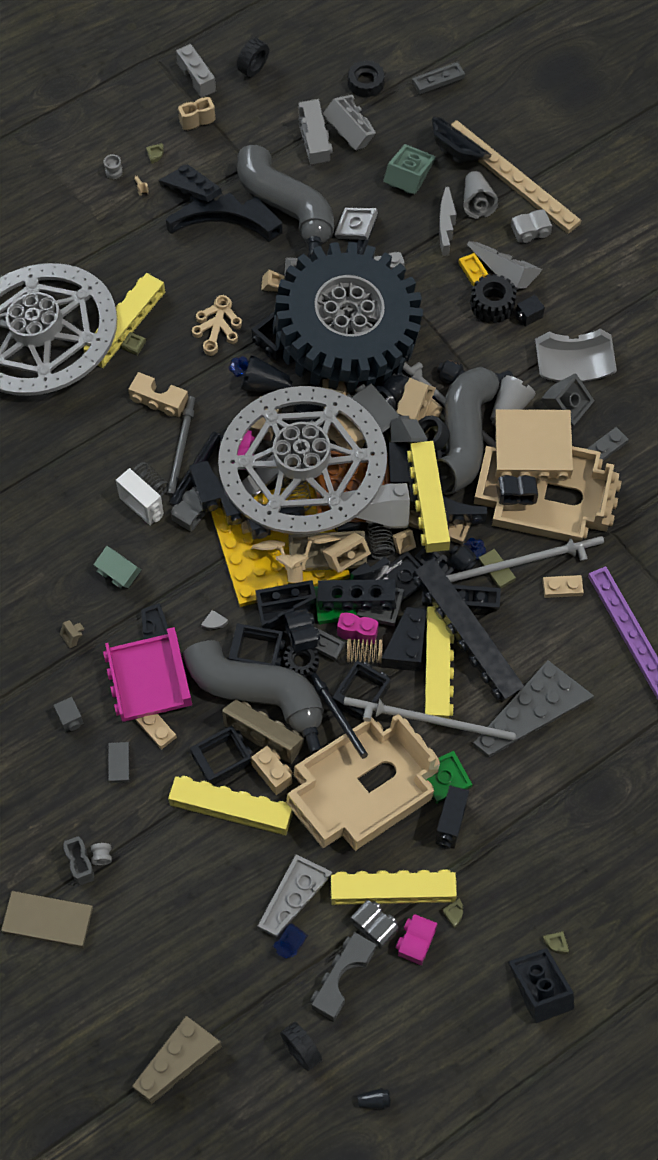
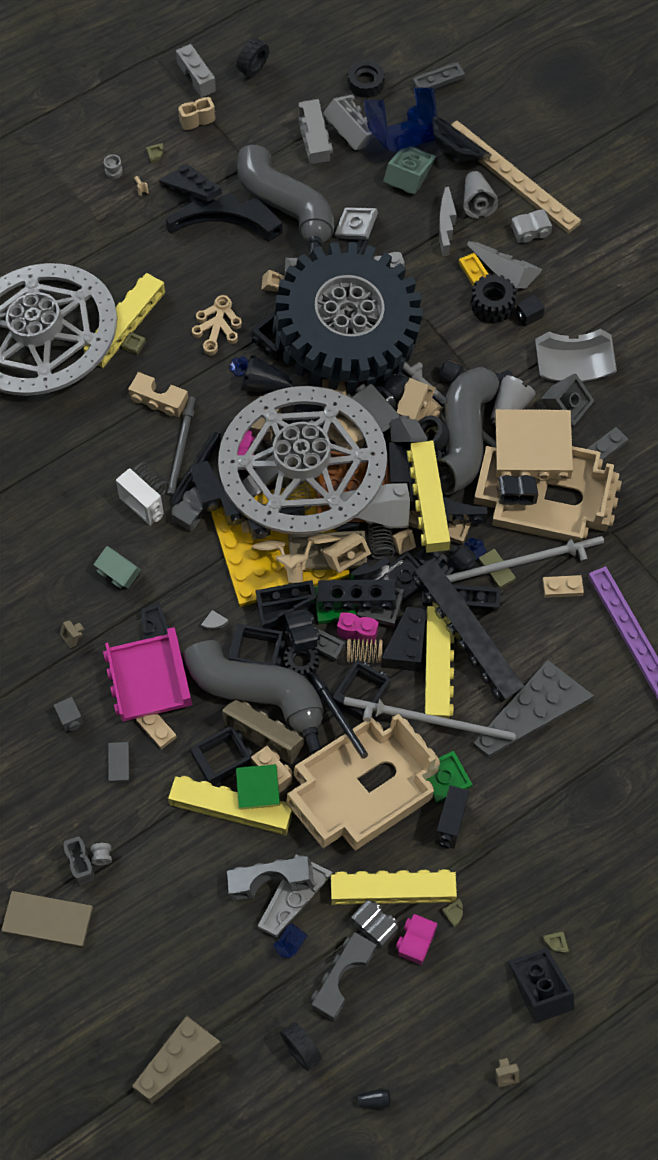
(246, 881): none -> arch
(258, 786): none -> green tile
(405, 134): none -> clear blue windscreen
(506, 1073): none -> dark tan tile

